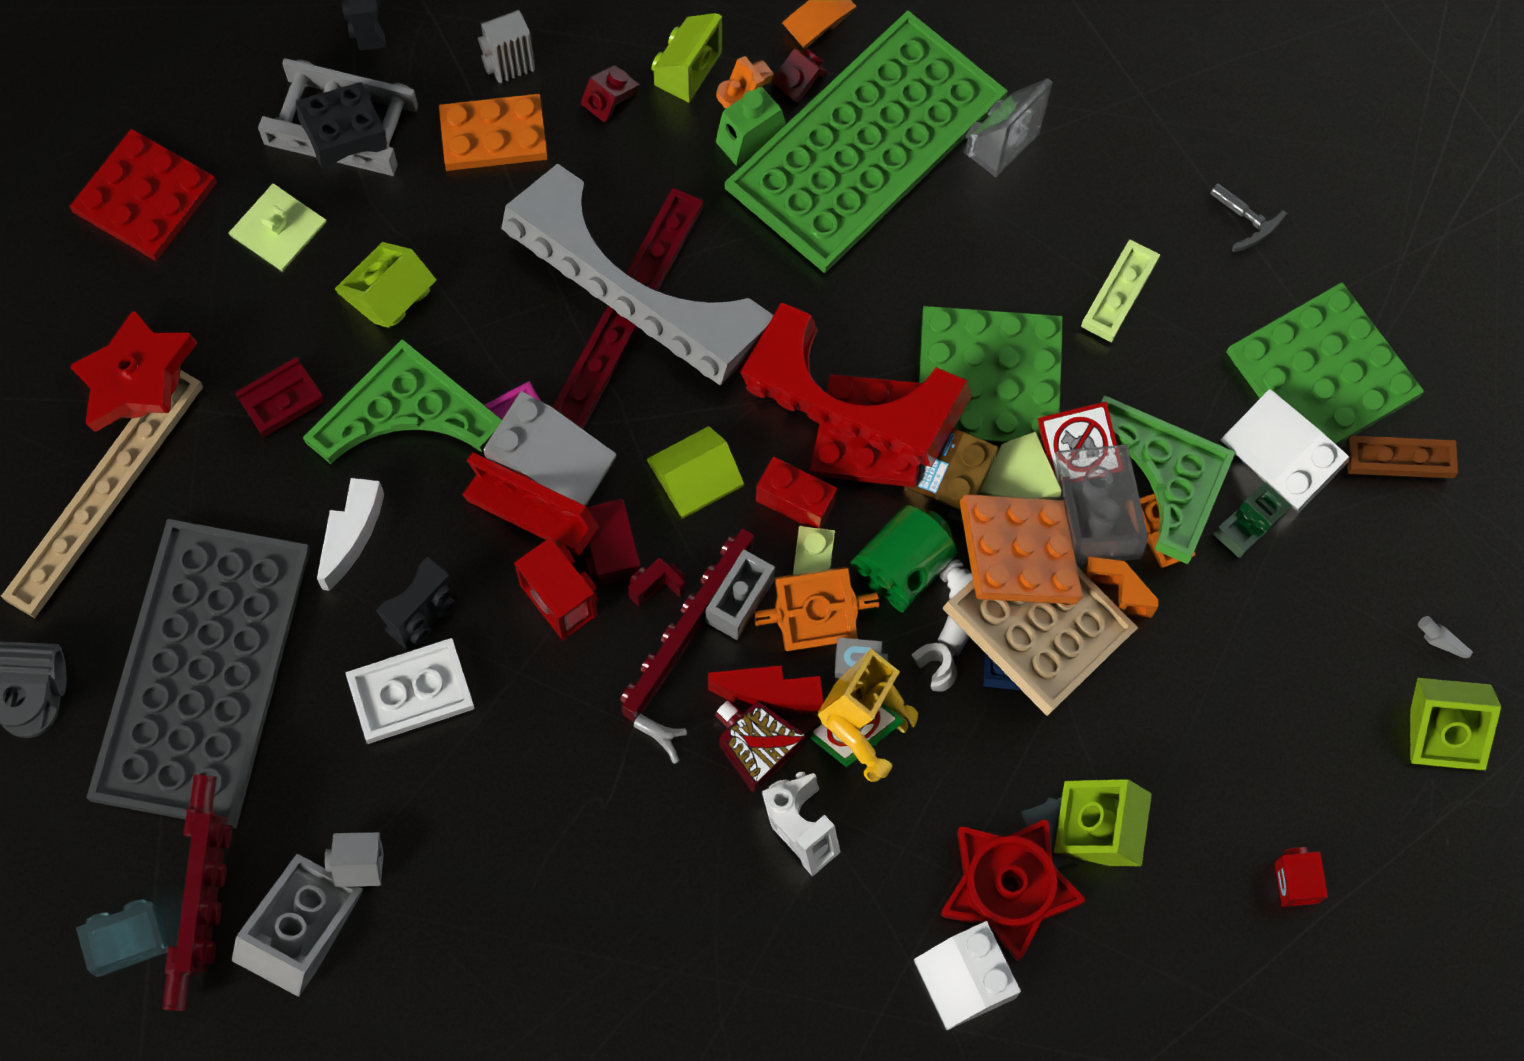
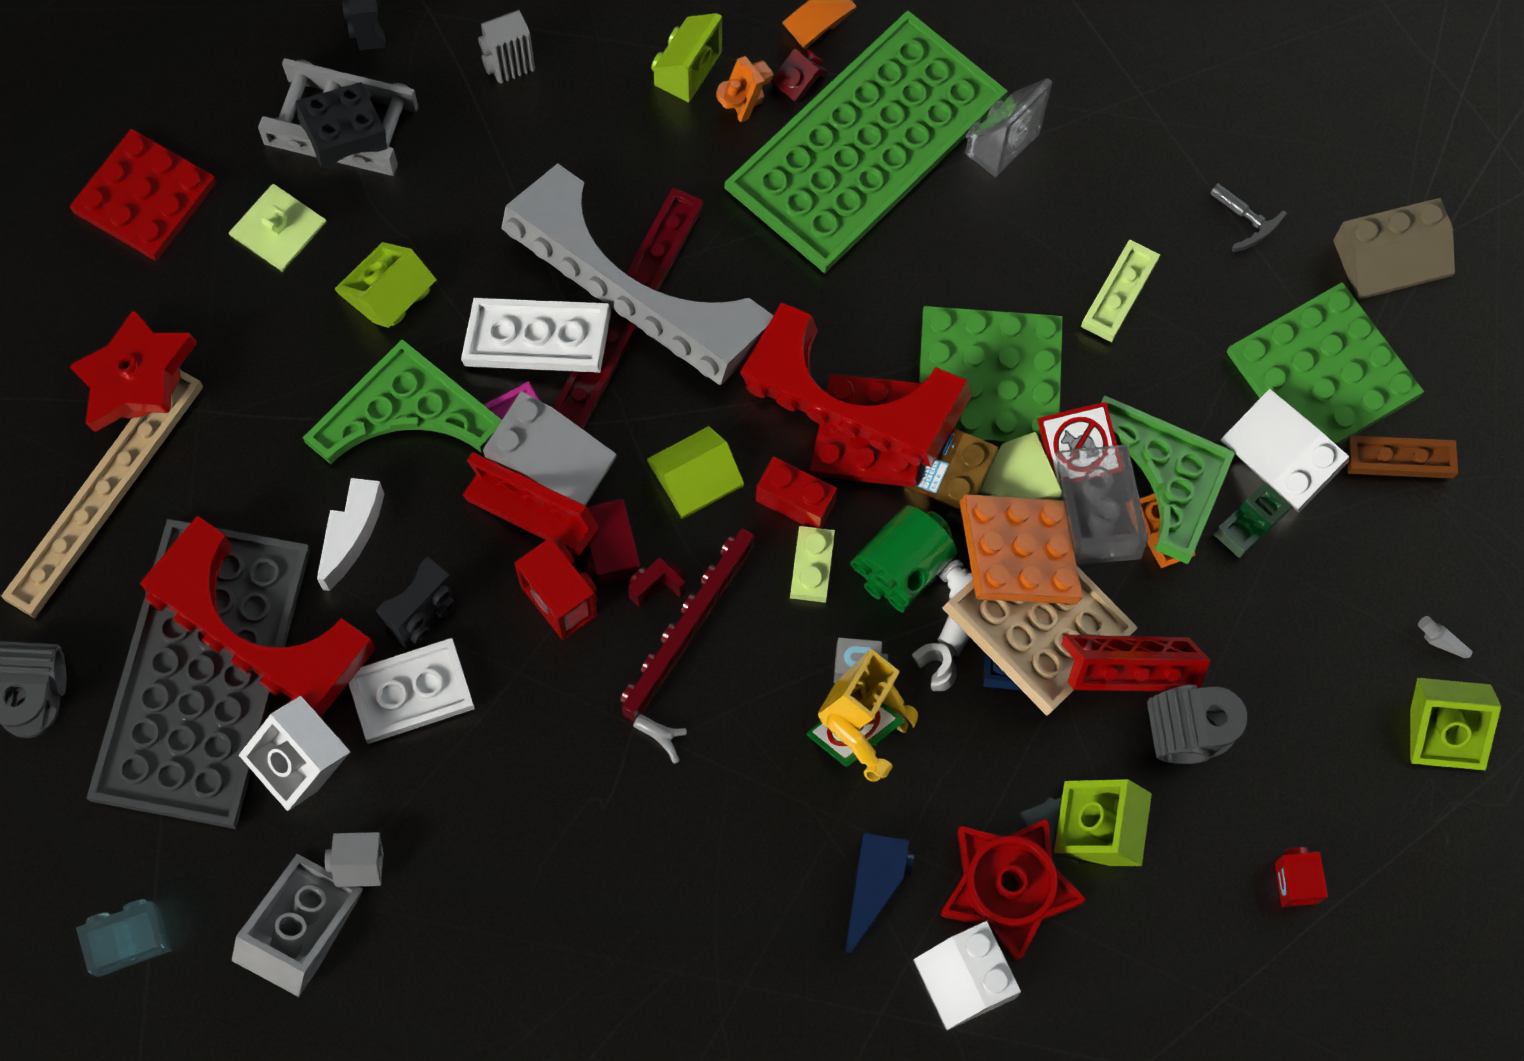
(187, 585): none -> red arch
(200, 906): dark red plate -> none
(280, 397): dark red plate -> none
(294, 753): none -> white brick
(492, 132): orange plate -> none
(536, 335): none -> white plate
(608, 90): dark red bracket -> none
(740, 594): light grey brick -> none
(752, 122): bright green torso -> none
(757, 741): torso -> none
(767, 687): red slope -> none
(812, 842): white tile -> none
(816, 608): orange plate -> none
(878, 878): none -> dark blue slope
(1133, 595): orange slope -> none
(1134, 662): none -> red fence
(1182, 726): none -> dark grey piece
(1397, 248): none -> dark tan slope

